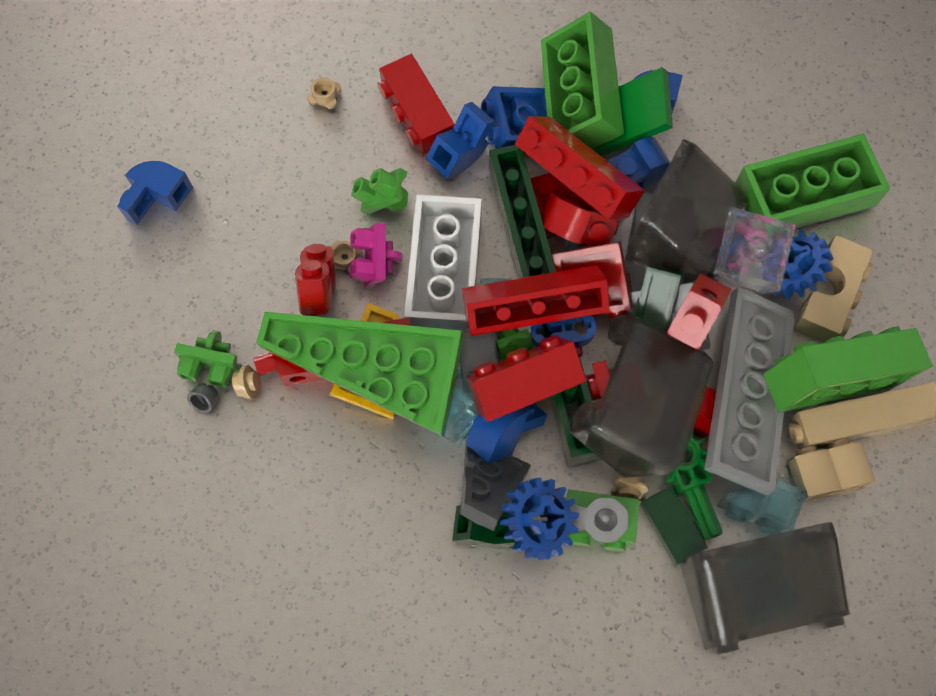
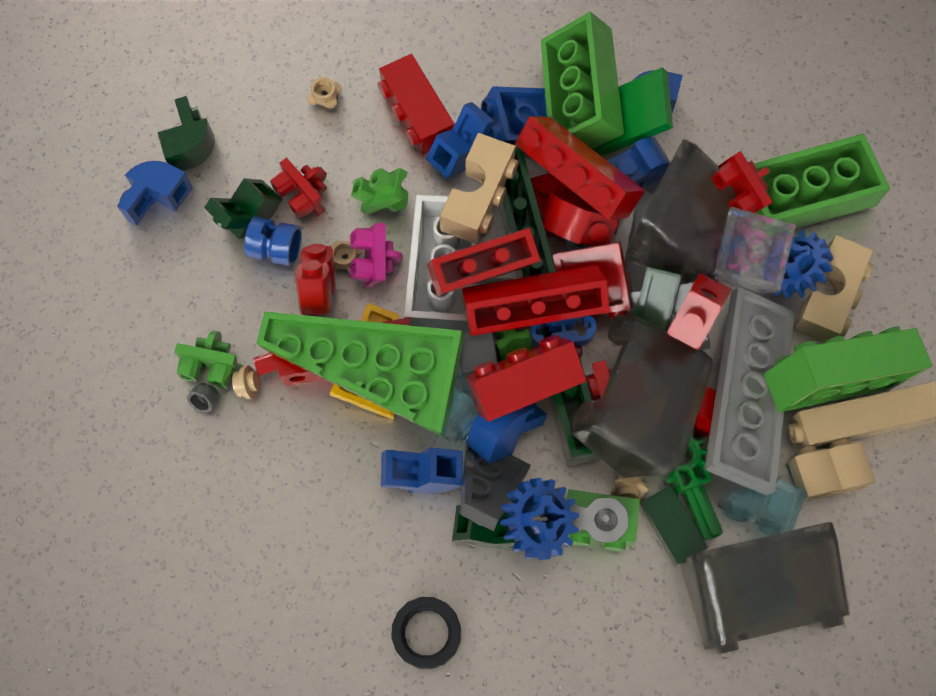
(190, 142): none -> dark green brick
(249, 200): none -> dark green brick
(267, 240): none -> blue wheel
(307, 198): none -> red hips
(399, 626): none -> black tyre
(424, 472): none -> blue brick
(469, 213): none -> tan arch
(483, 262): none -> red brick
(744, 181): none -> red hips

